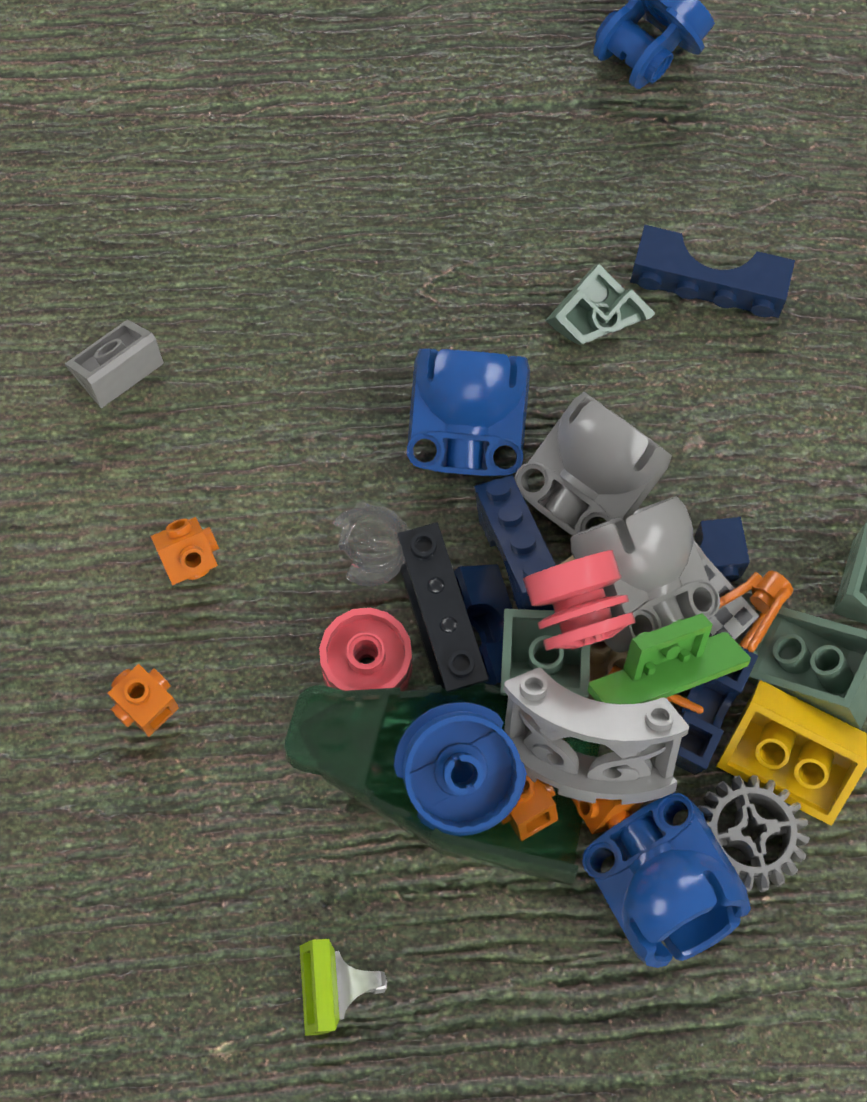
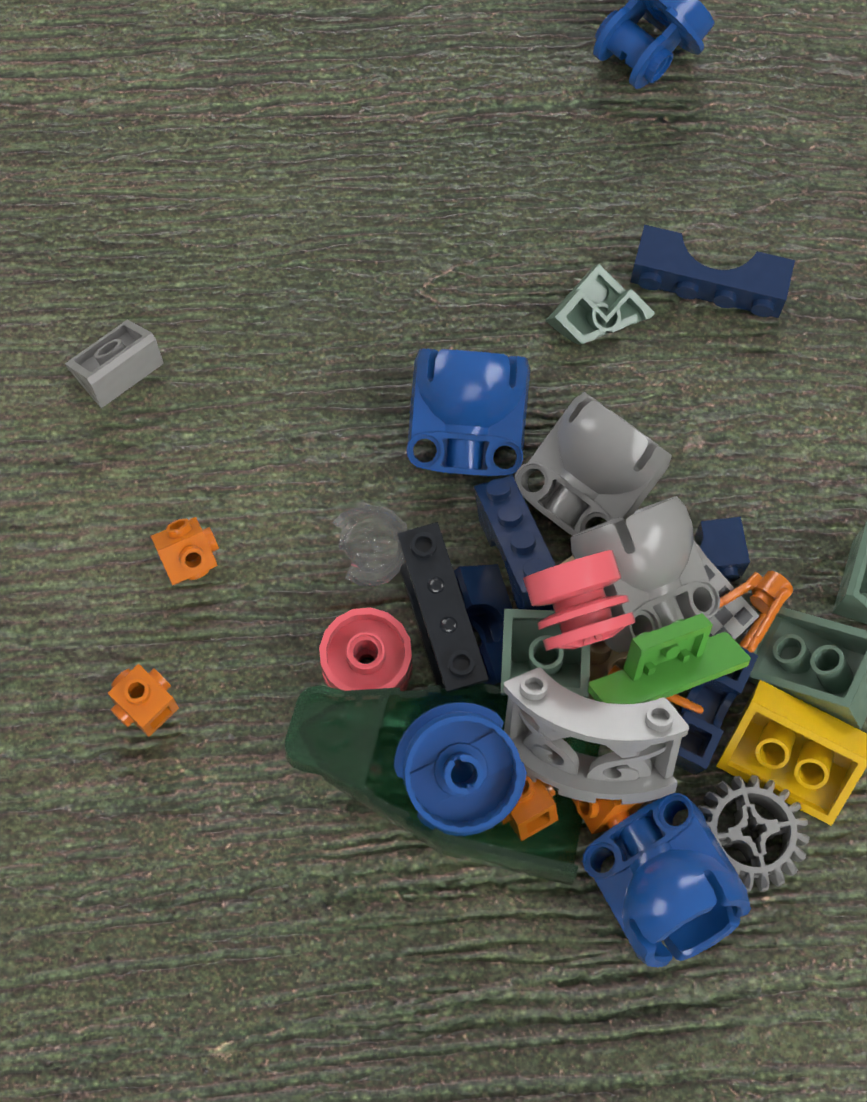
(331, 985): lime piece -> none

